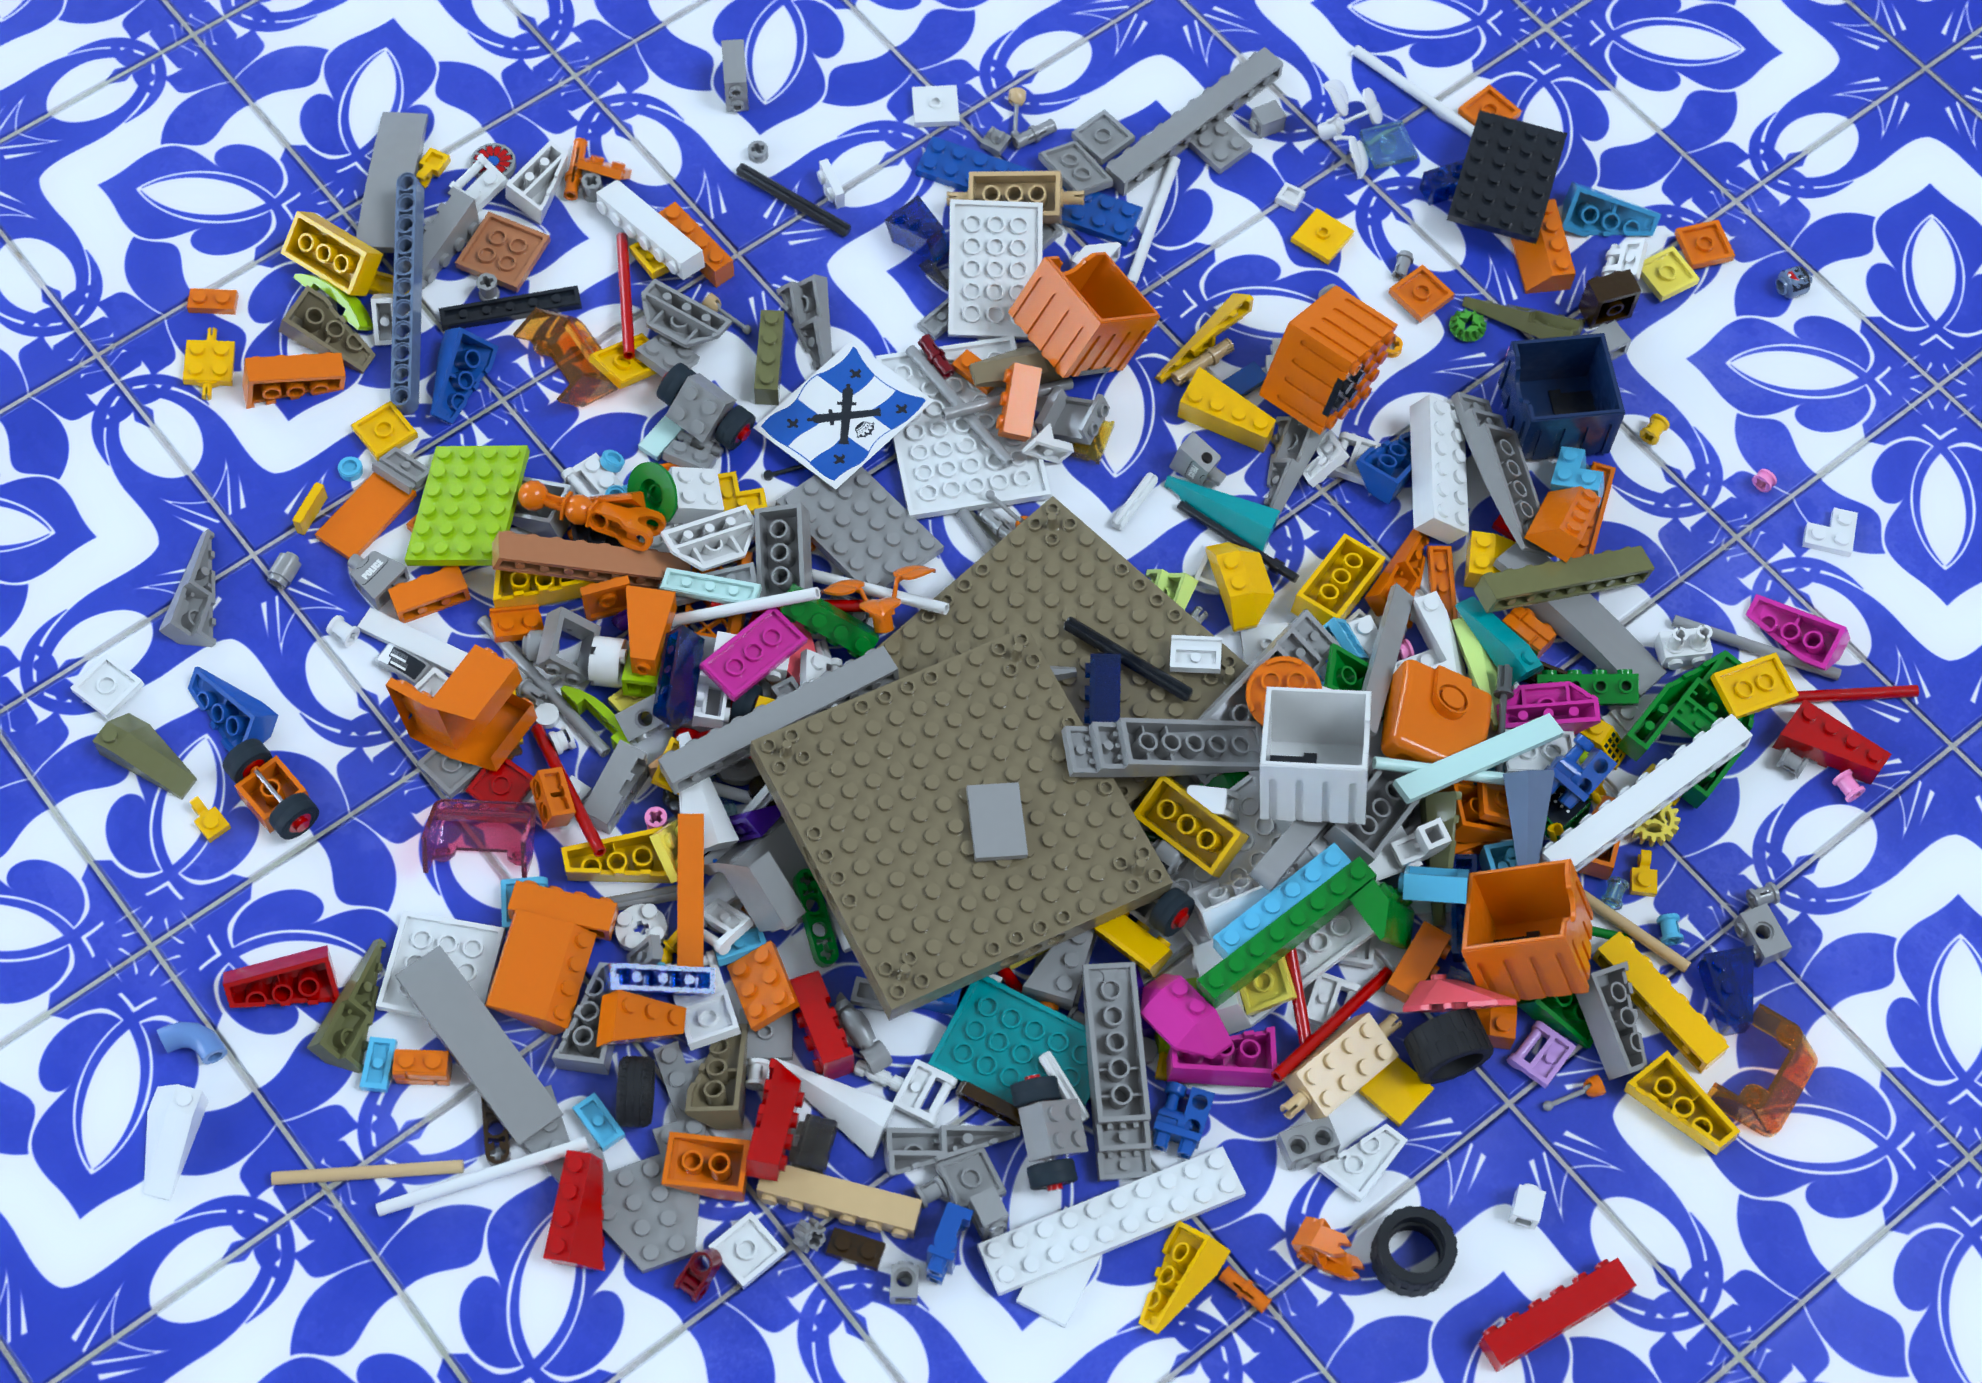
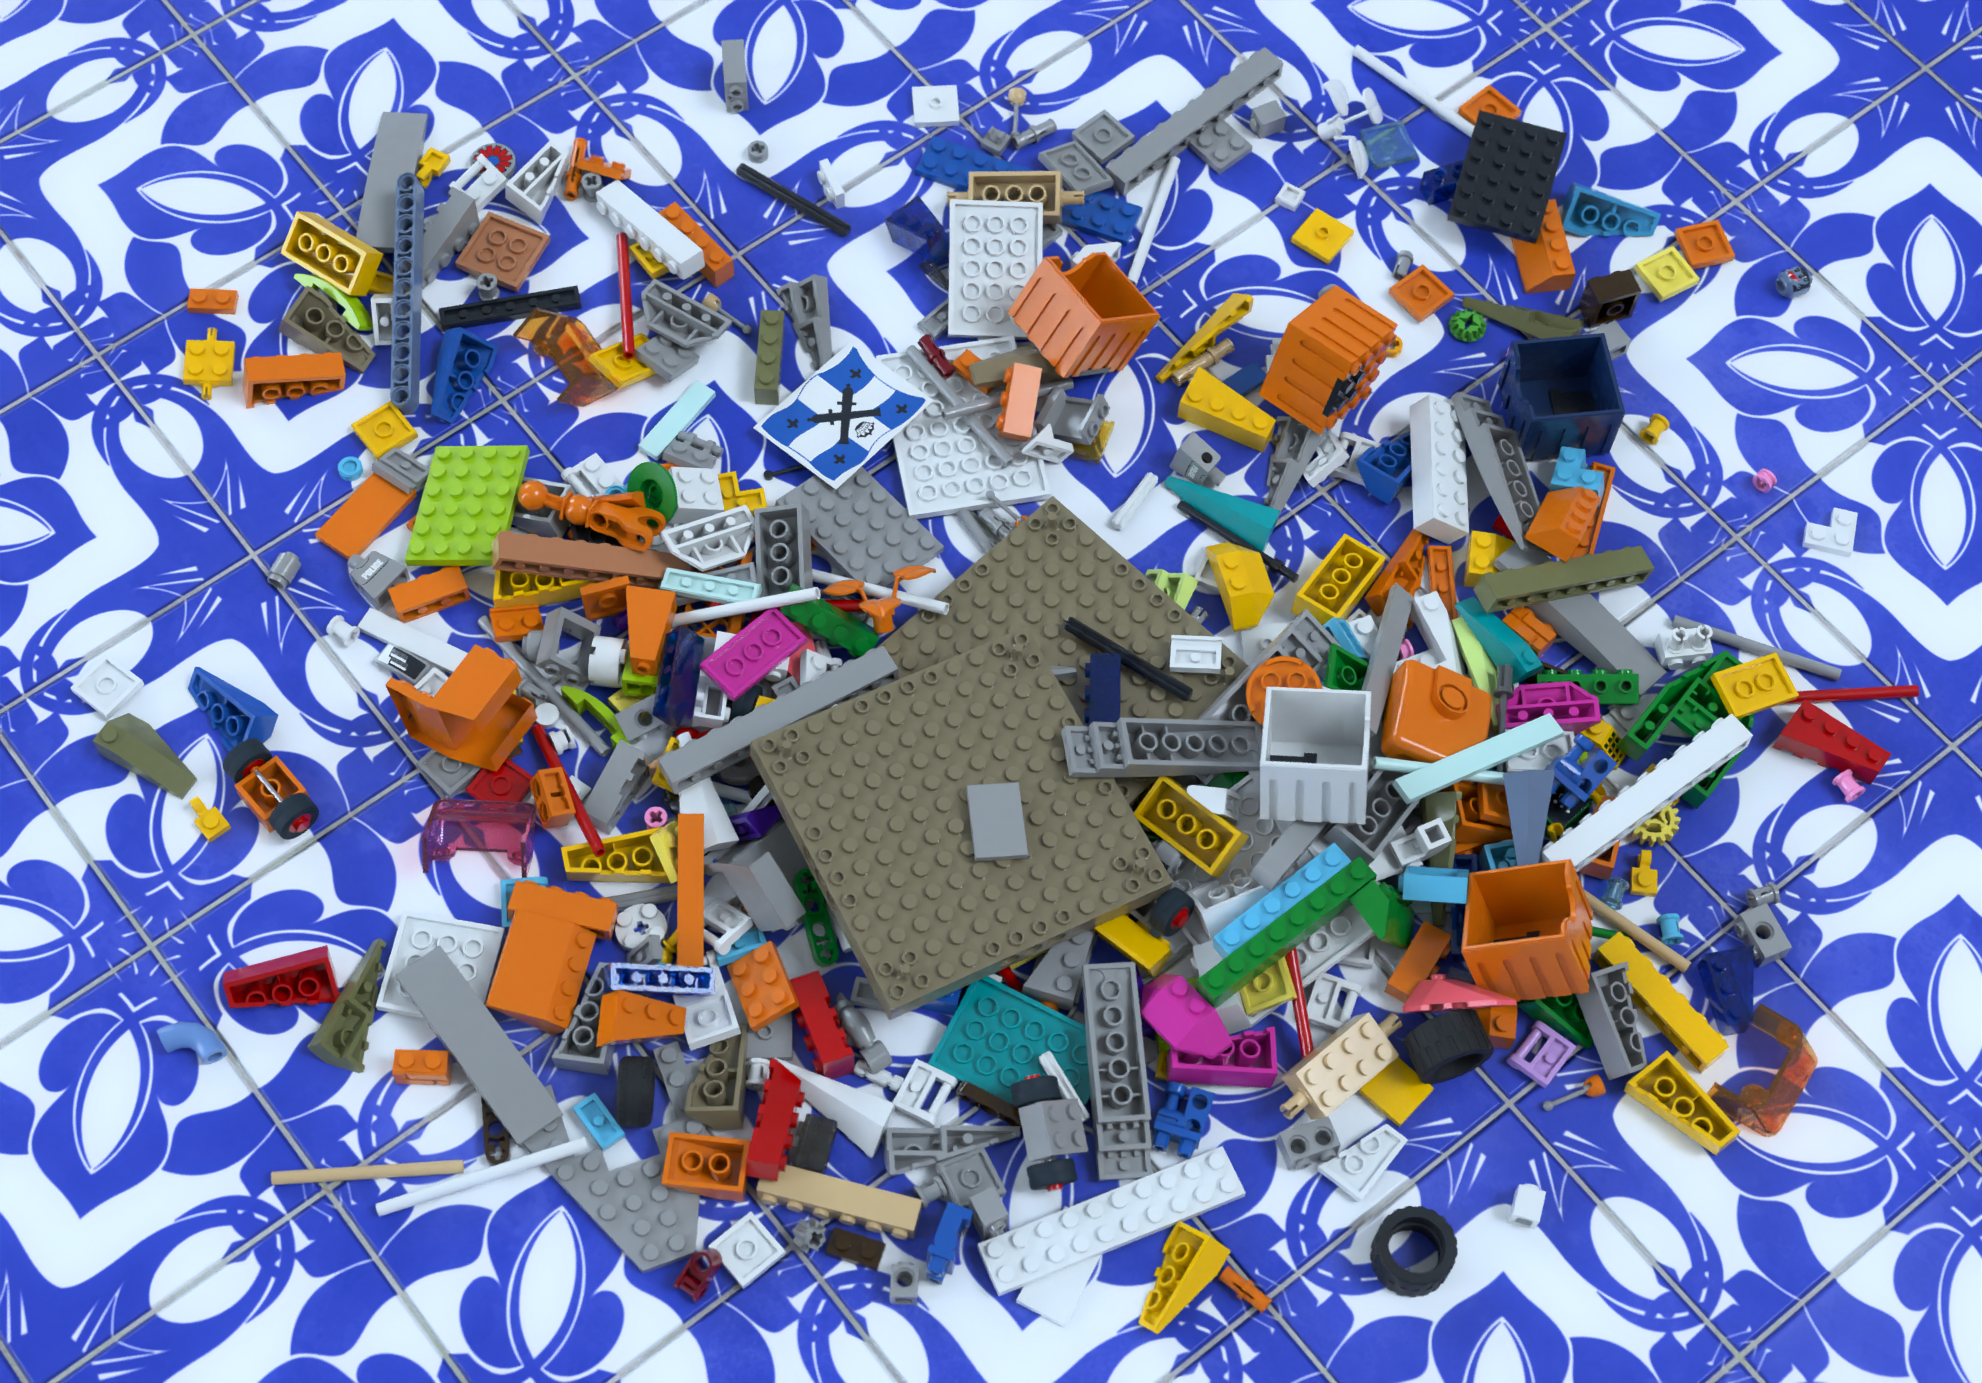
(171, 1130): white wedge -> none
(191, 610): light grey wedge -> none
(310, 508): yellow tile -> none
(378, 1064): medium azure plate -> none
(577, 1216): red wedge -> none
(612, 461): medium azure tile -> none
(704, 408): brick -> none
(1321, 1247): orange piece -> none
(1331, 1024): red piece -> none
(1556, 1314): red brick -> none
(1630, 257): white plate -> none
(1792, 762): light grey bush -> none
(1801, 633): dark pink wedge -> none

